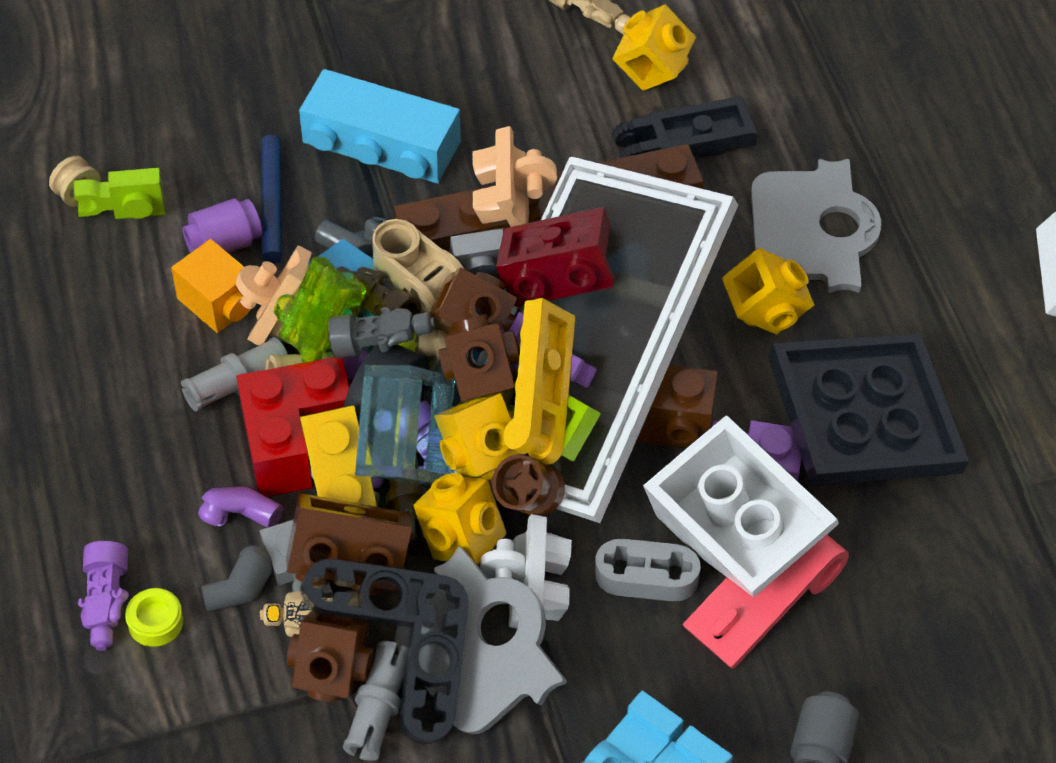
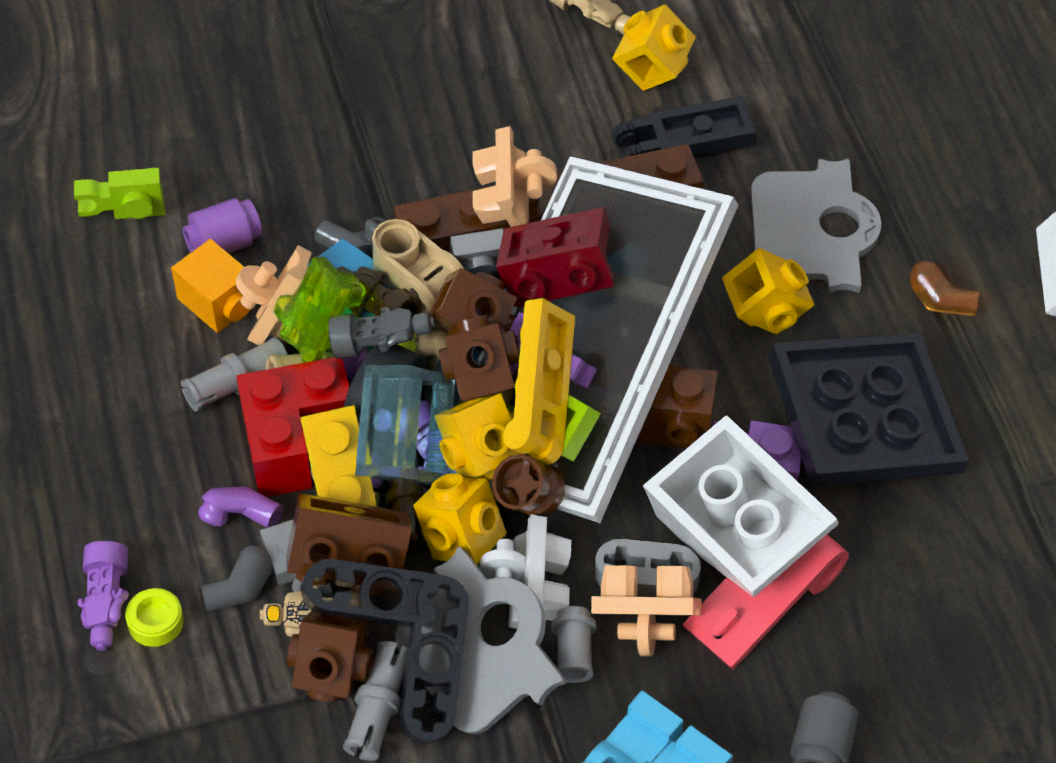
(66, 172): tan bush -> none
(271, 199): dark blue bar -> none
(380, 126): medium azure brick -> none
(574, 651): none -> light grey pin
(620, 596): none -> light nougat hips
(937, 292): none -> clear orange arm

